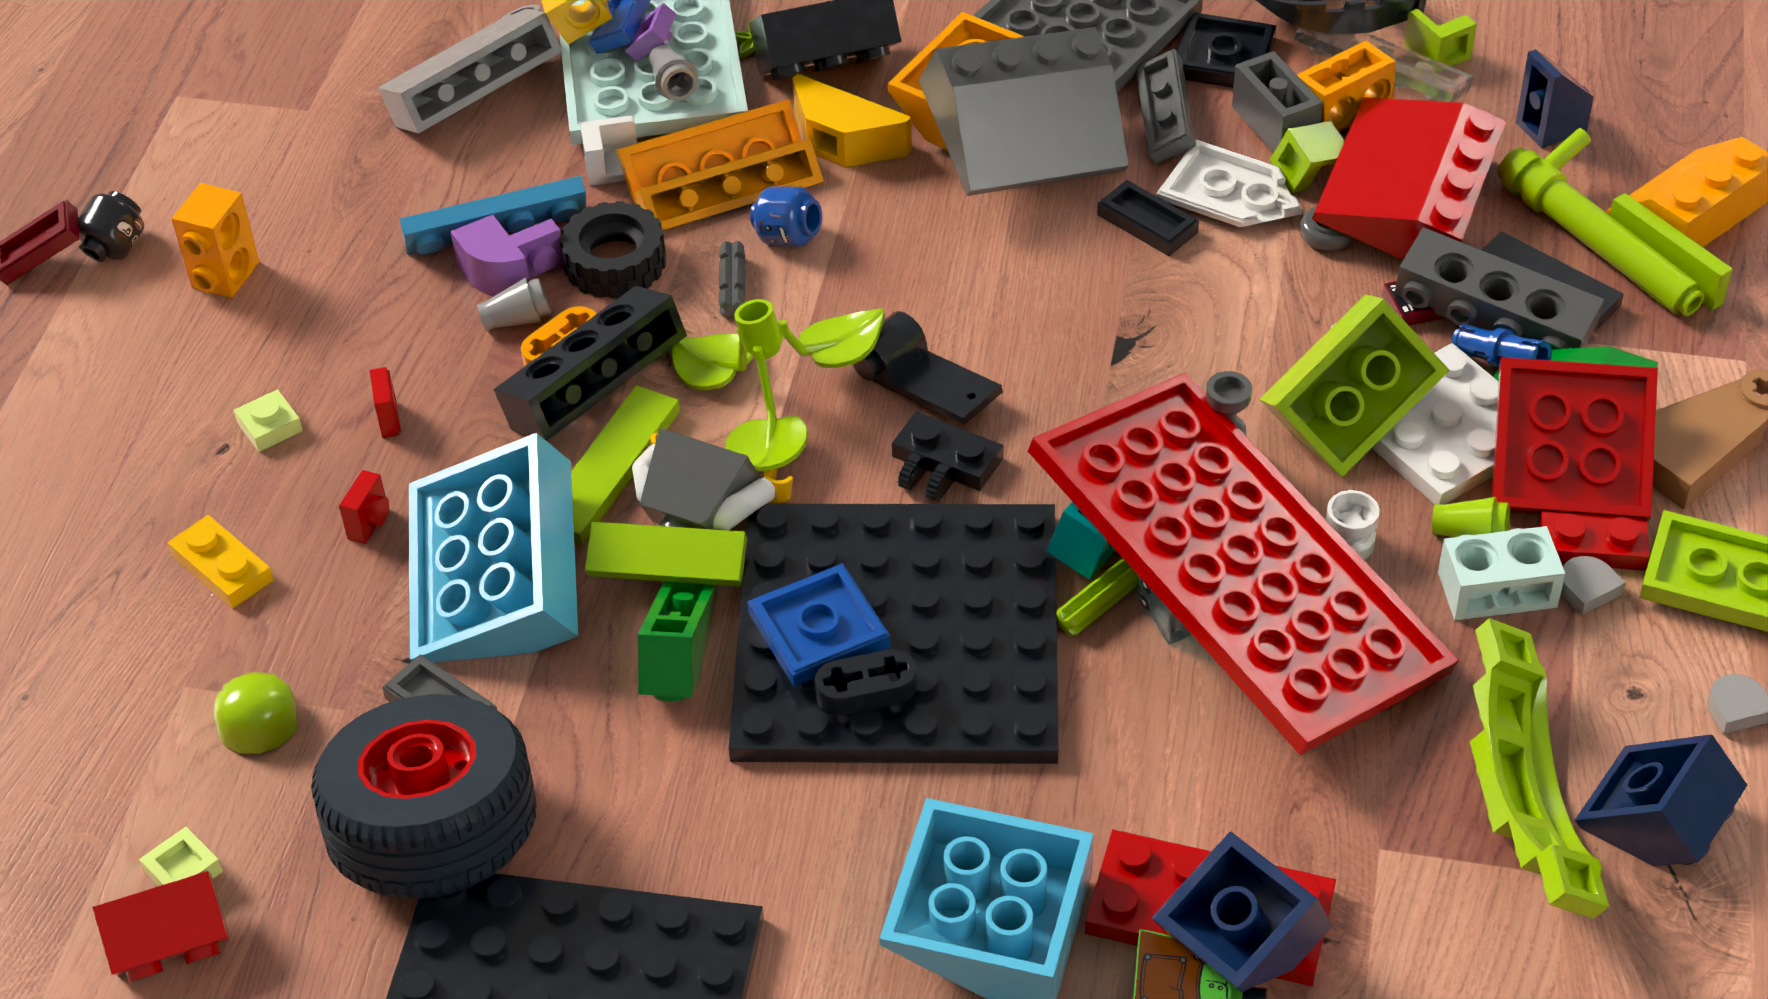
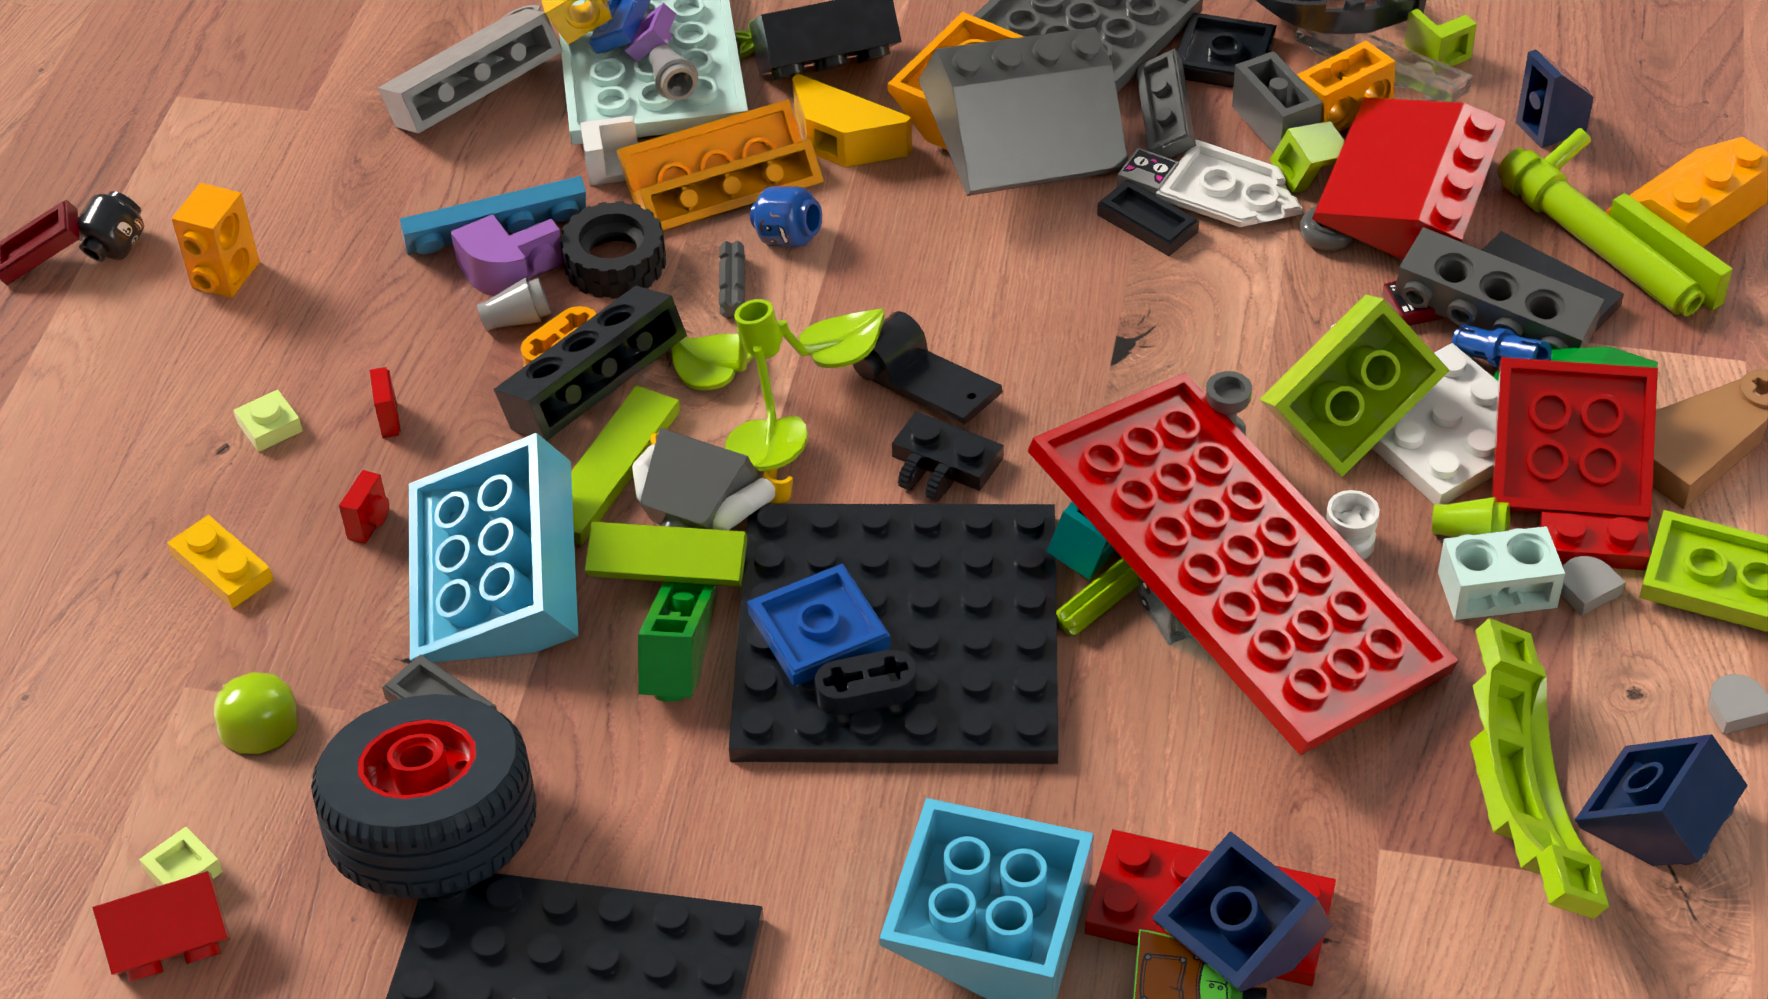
(1147, 170): none -> tile

